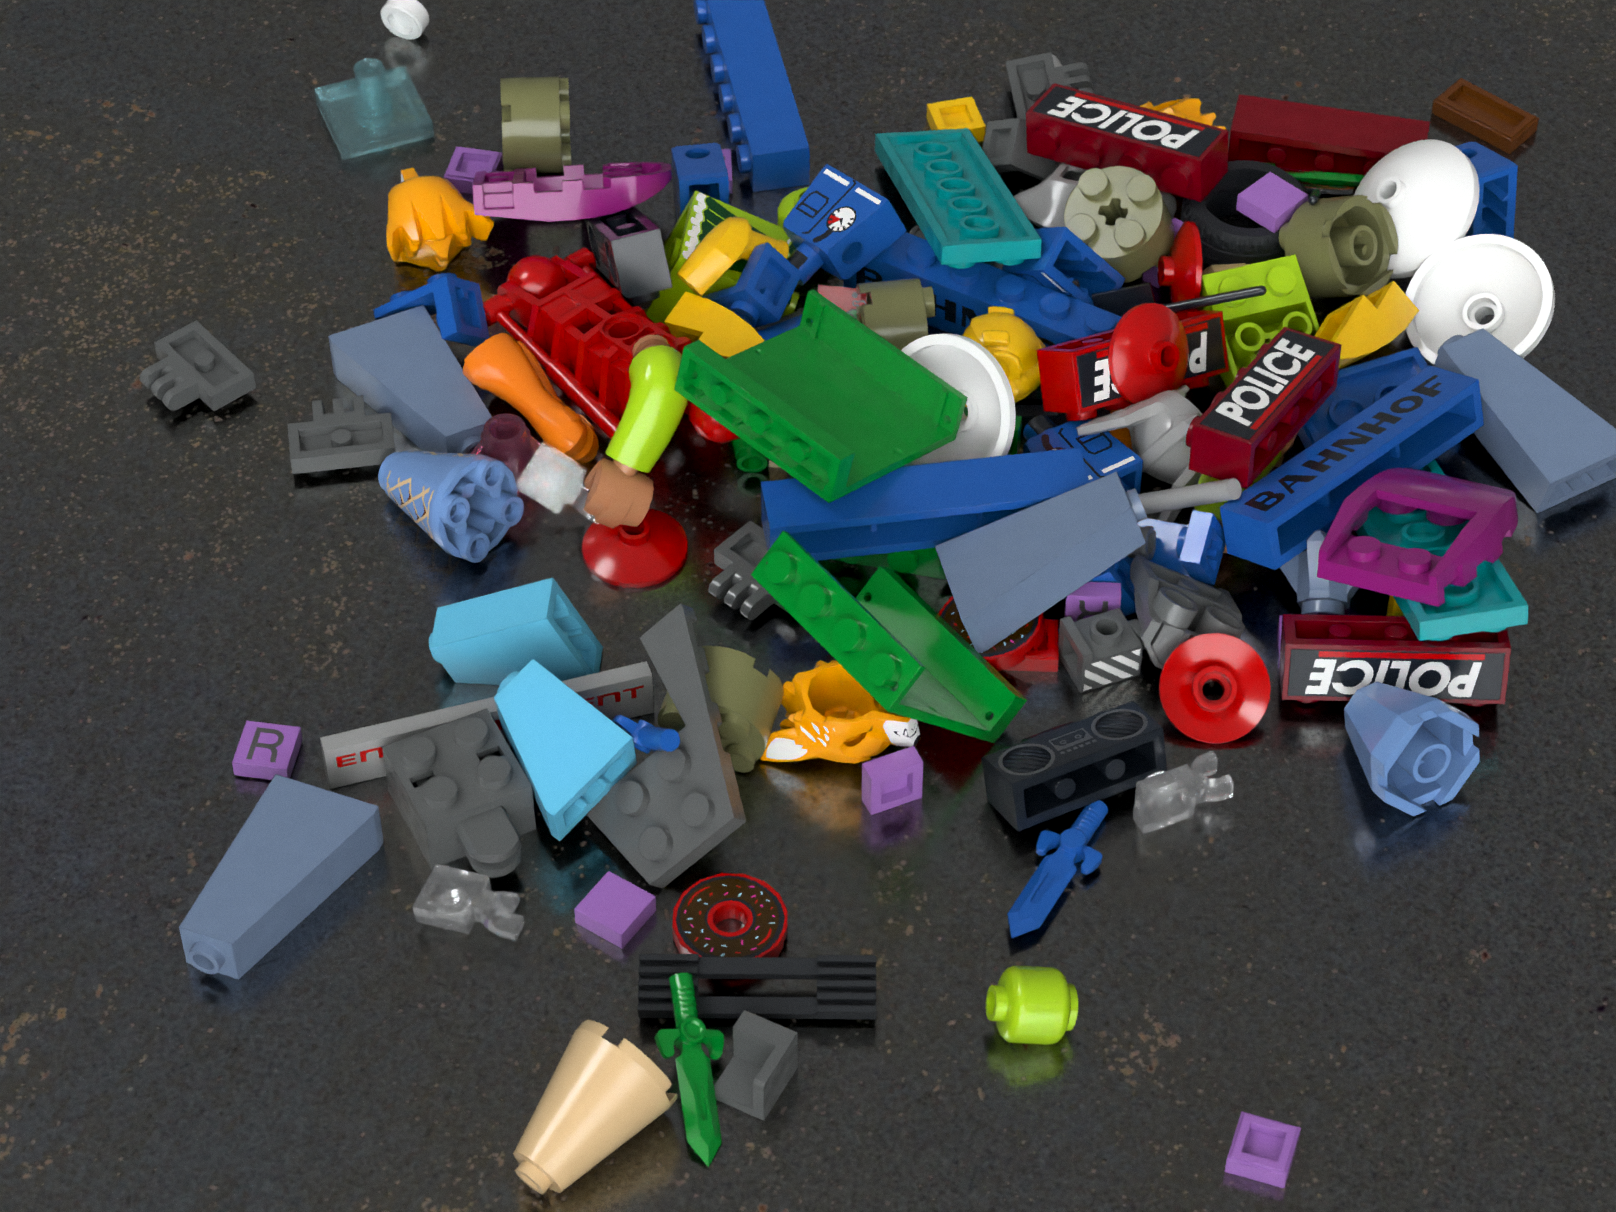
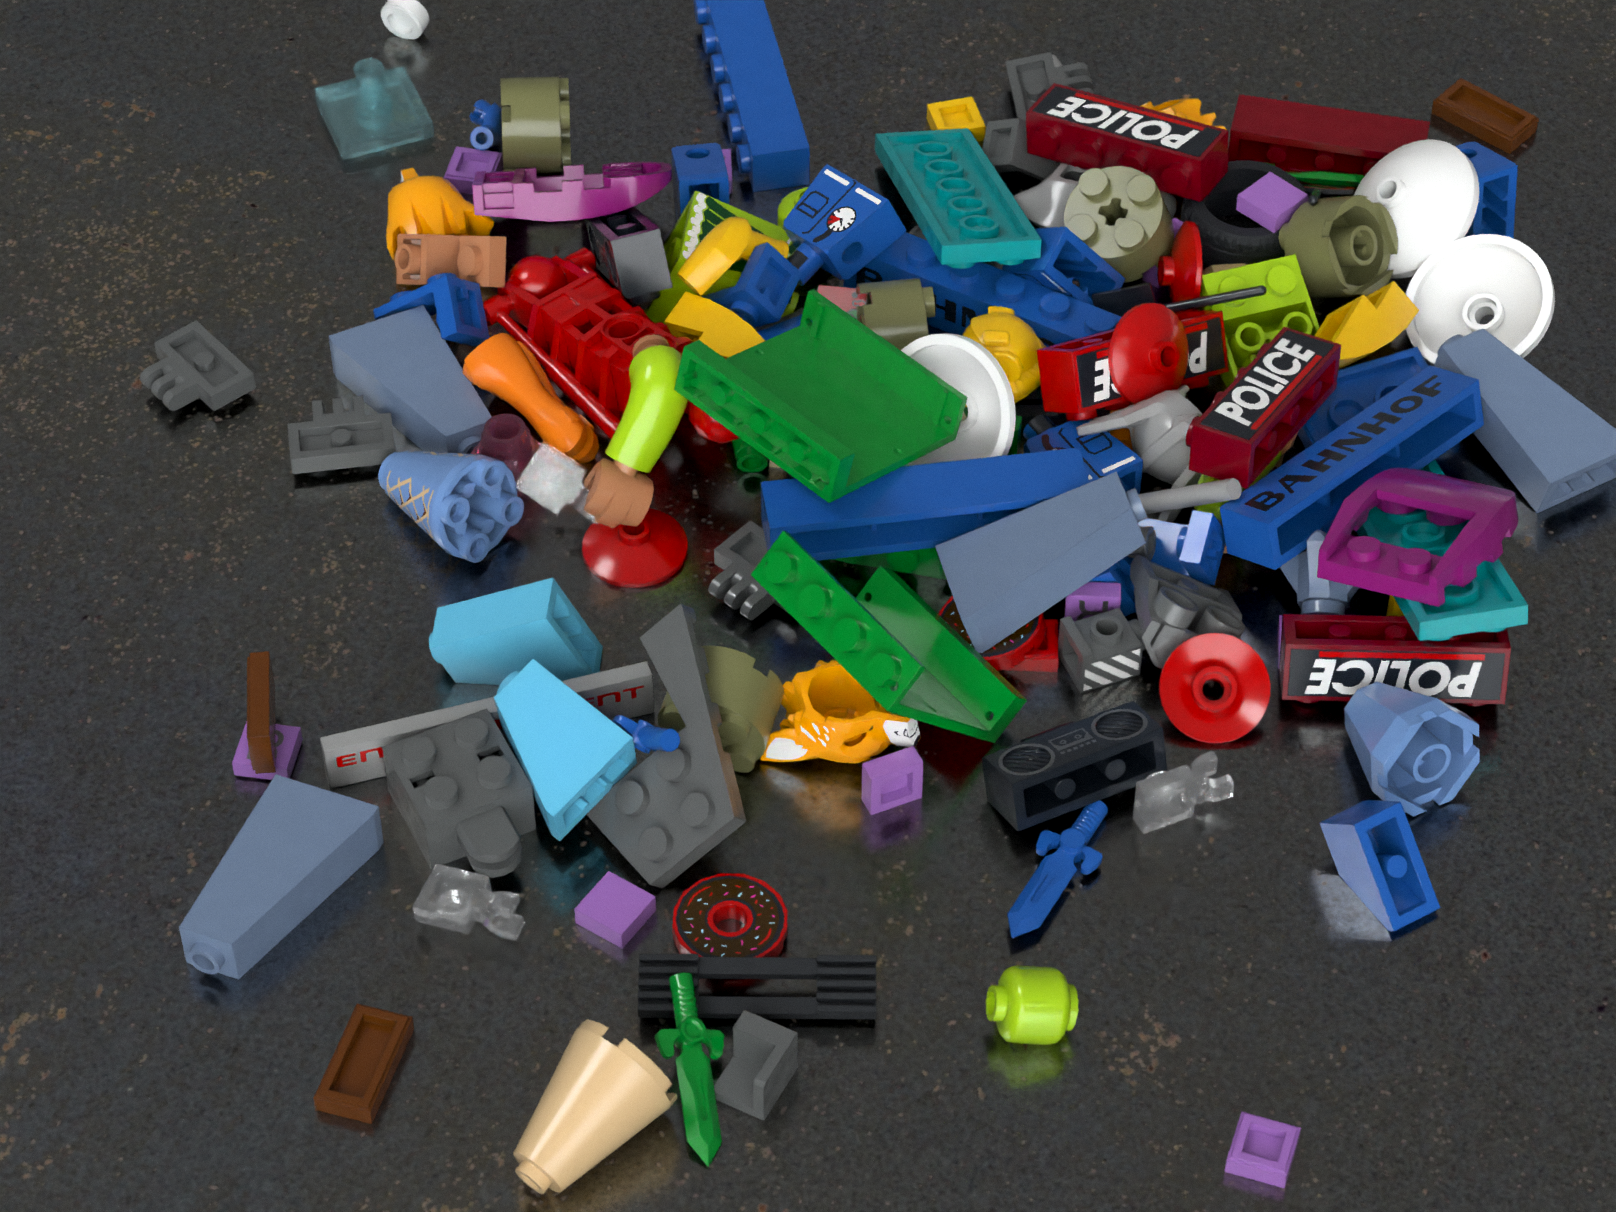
(261, 713): none -> reddish brown tile
(364, 1063): none -> reddish brown tile
(469, 257): none -> nougat slope
(490, 119): none -> blue arm
(1381, 861): none -> blue slope

